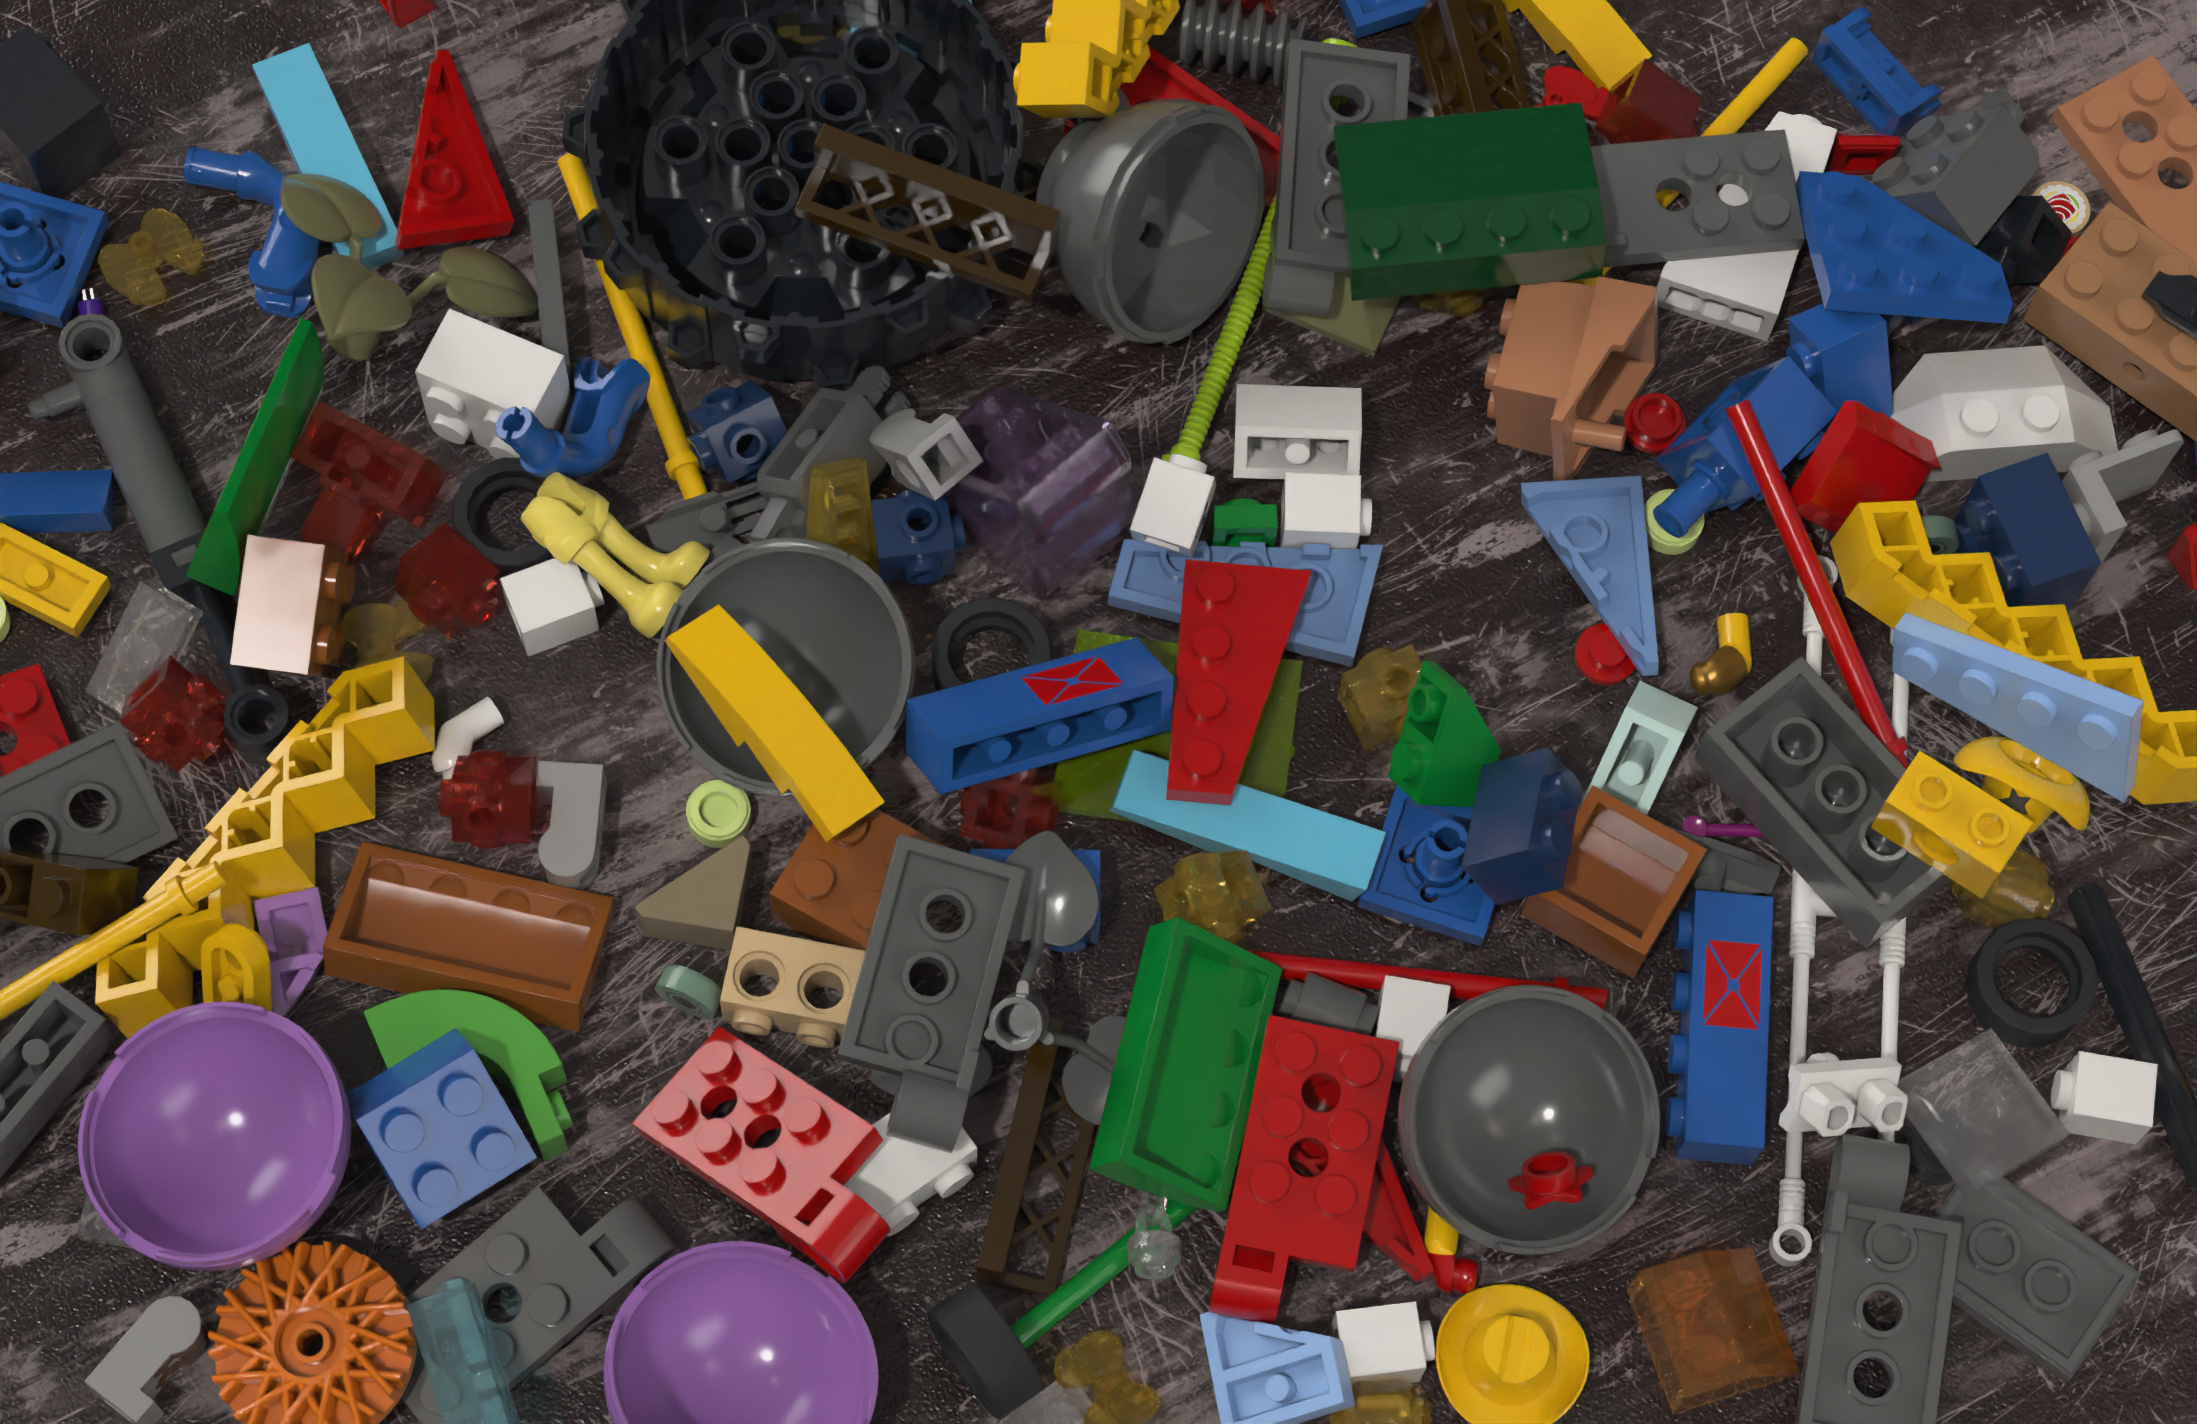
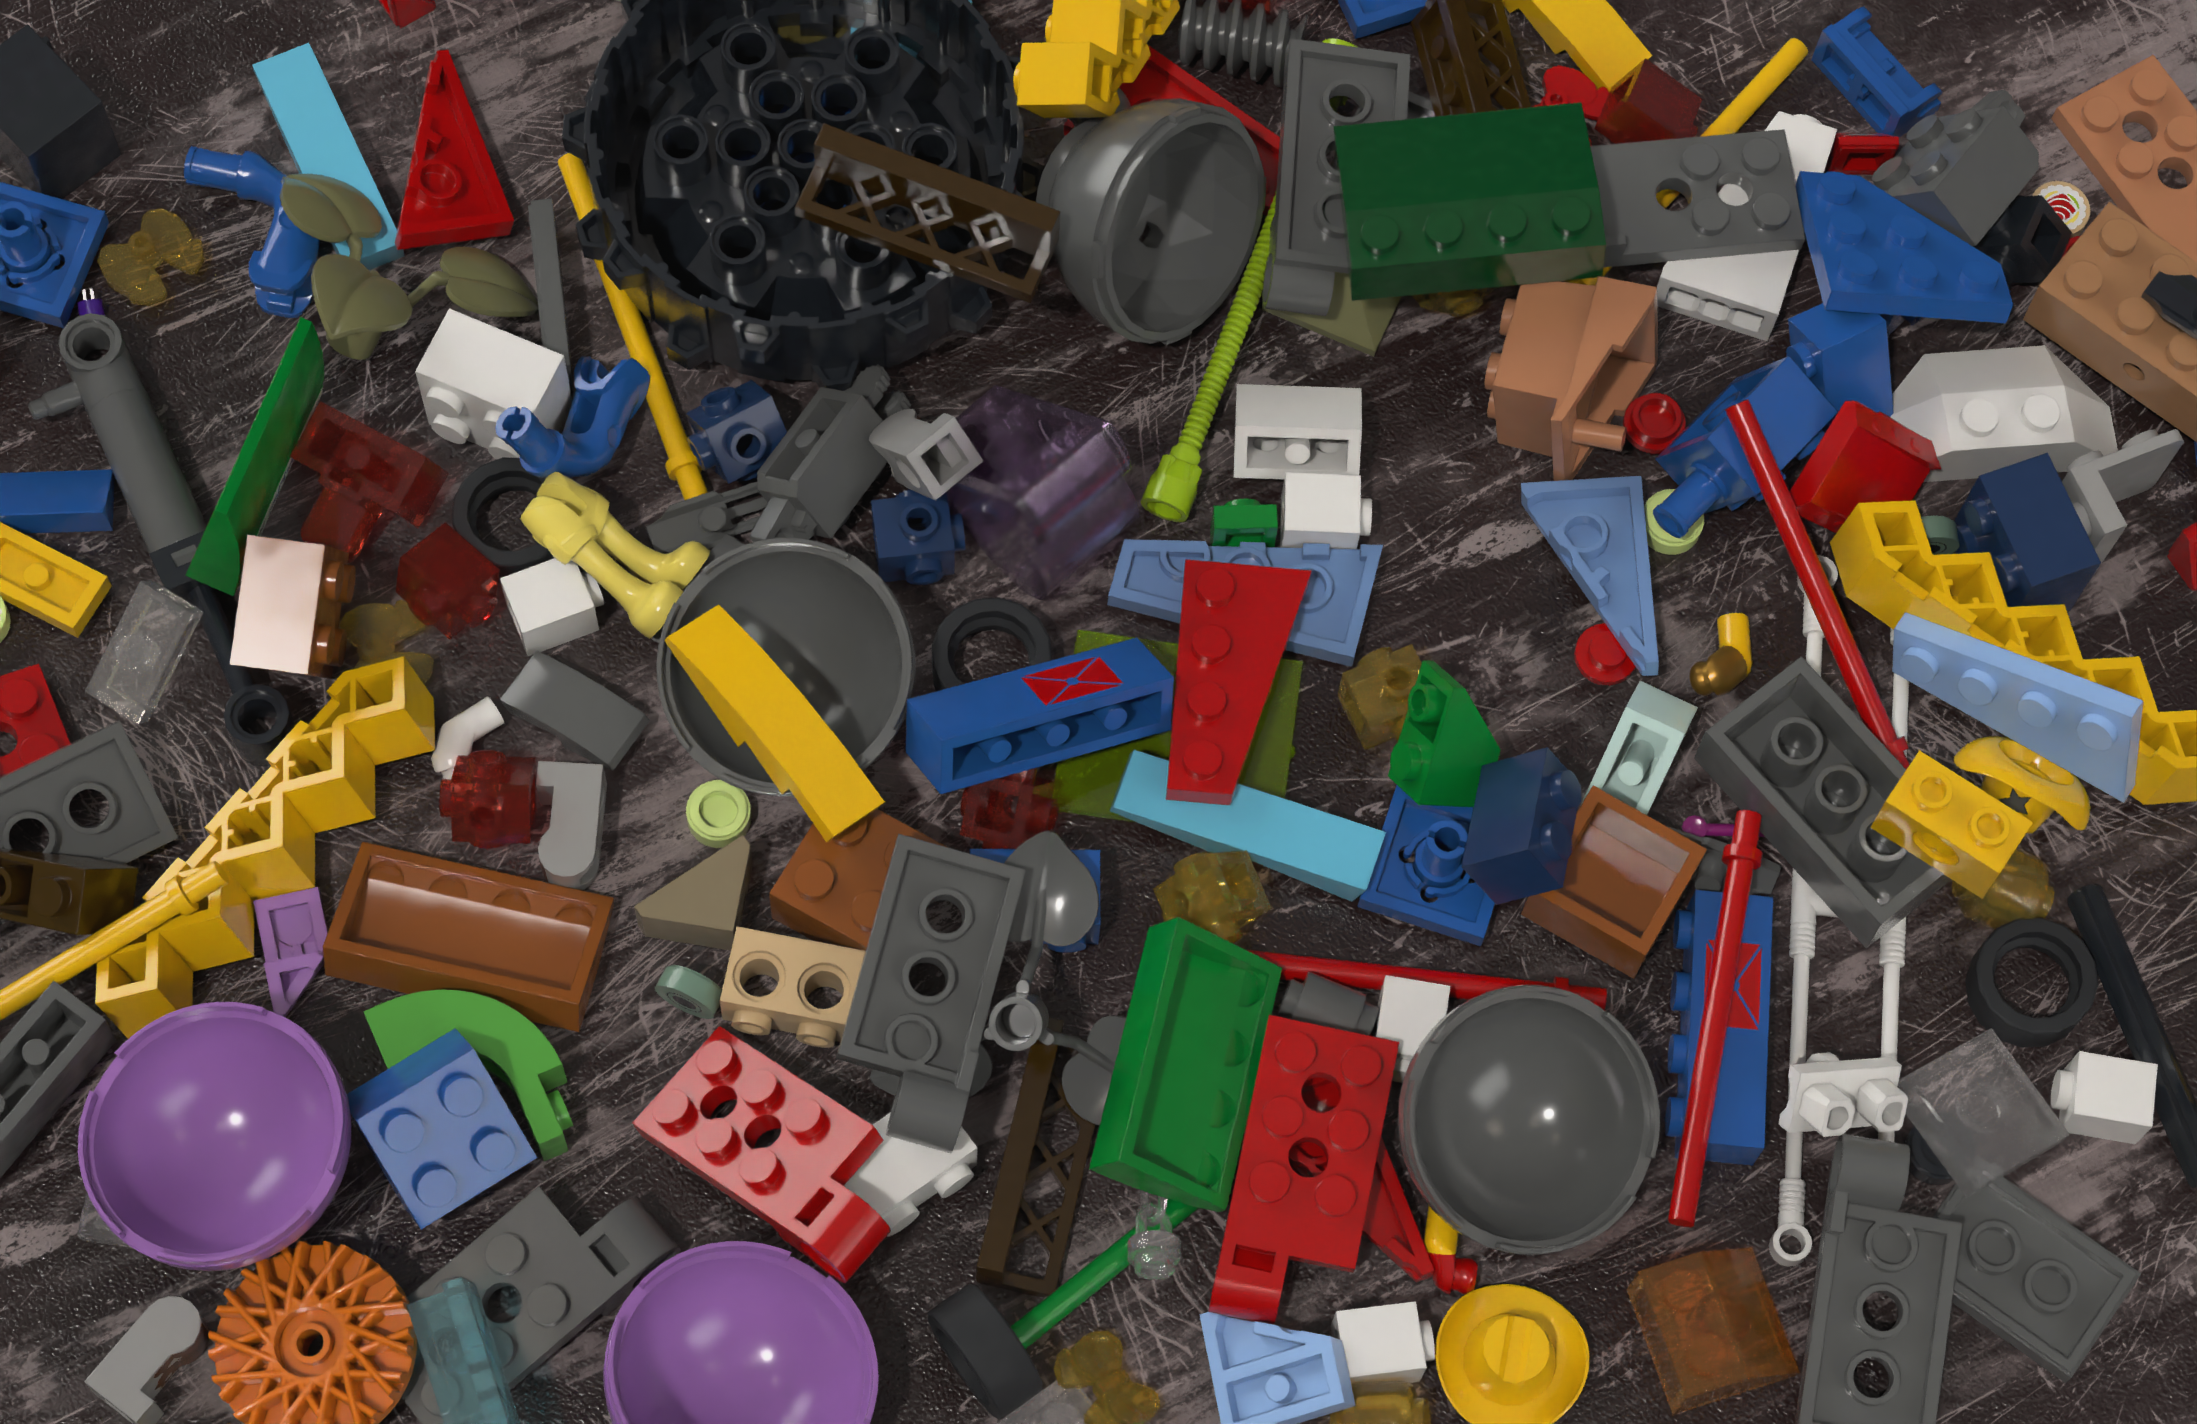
(175, 715): clear red brick -> none
(236, 967): yellow plate -> none
(574, 709): none -> dark grey slope
(856, 528): clear yellow slope -> none
(1174, 504): white brick -> none
(1550, 1178): red plate -> none
(1741, 859): none -> red bar

